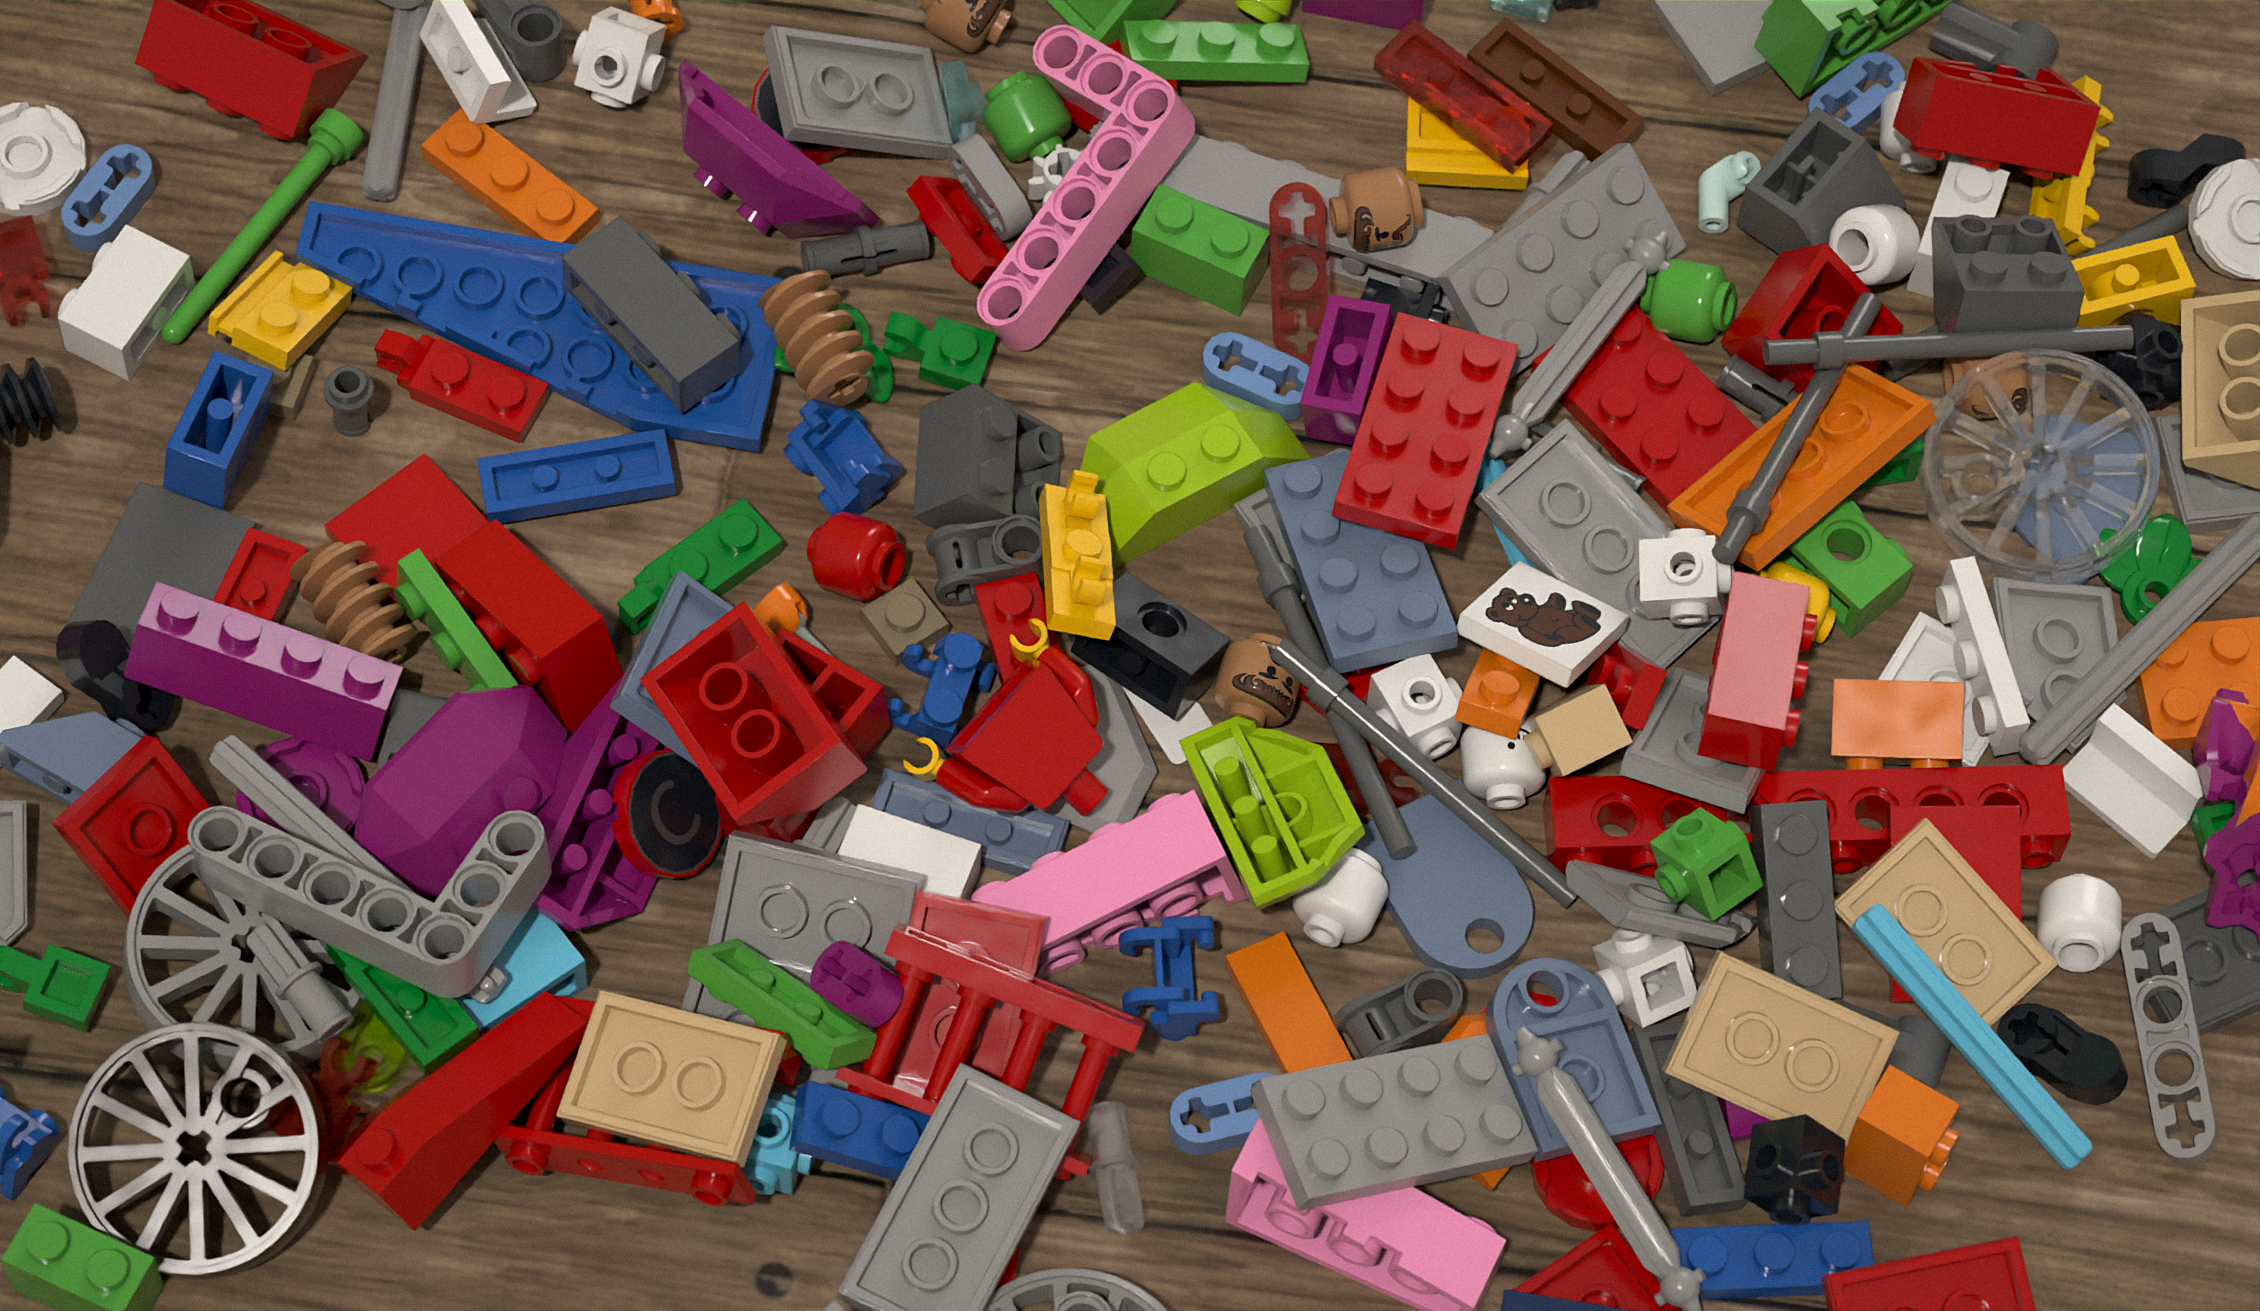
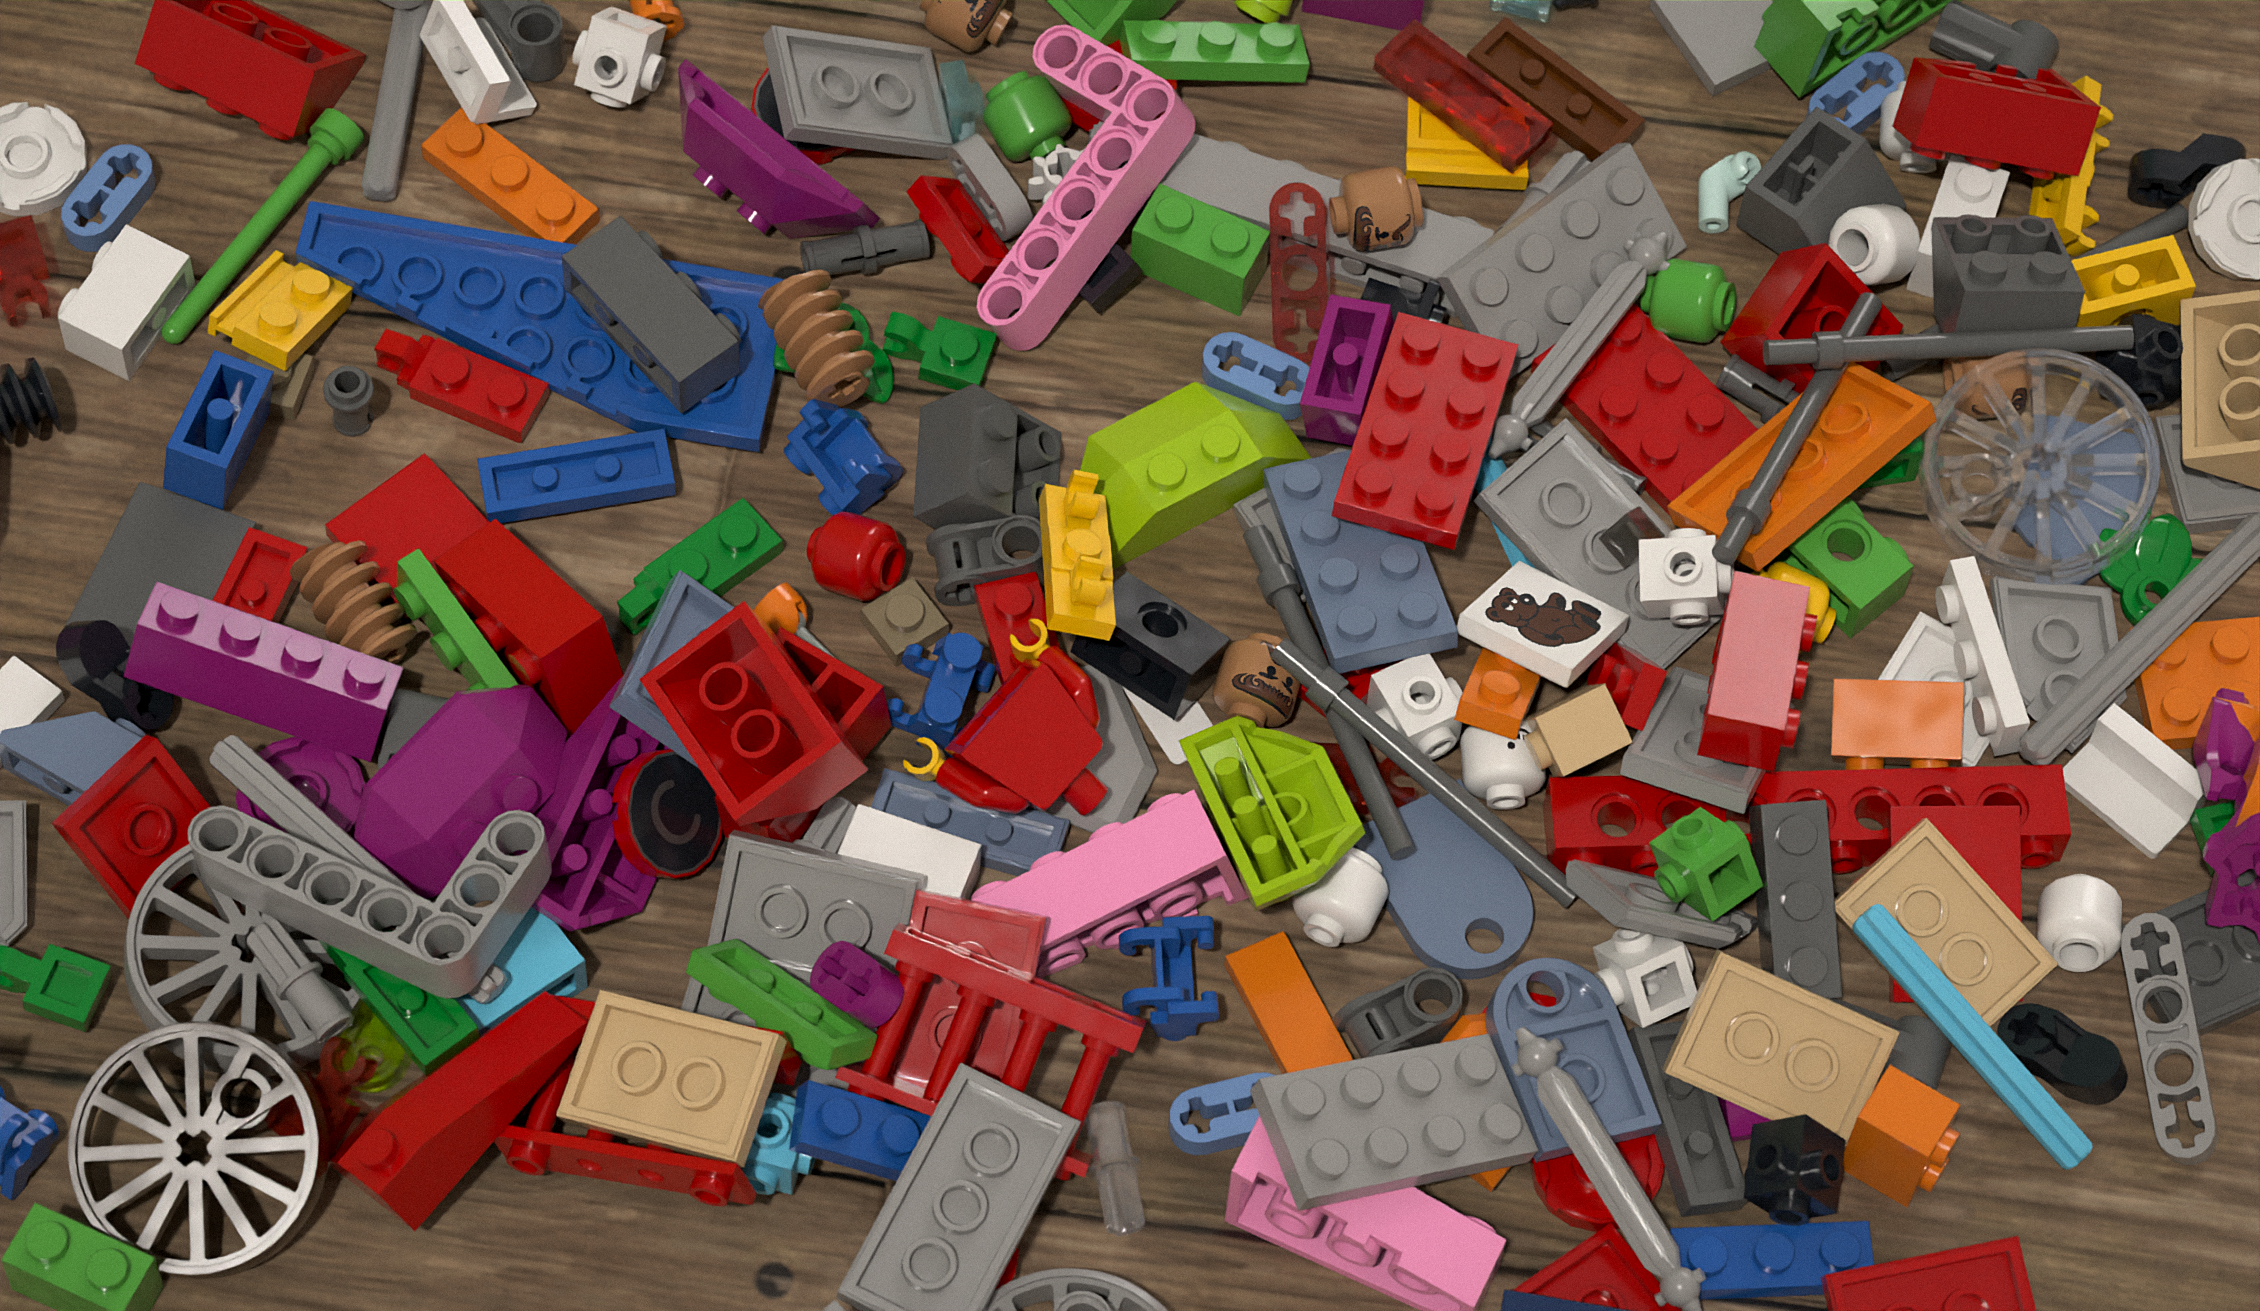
(1624, 536): none -> clear smoke piece

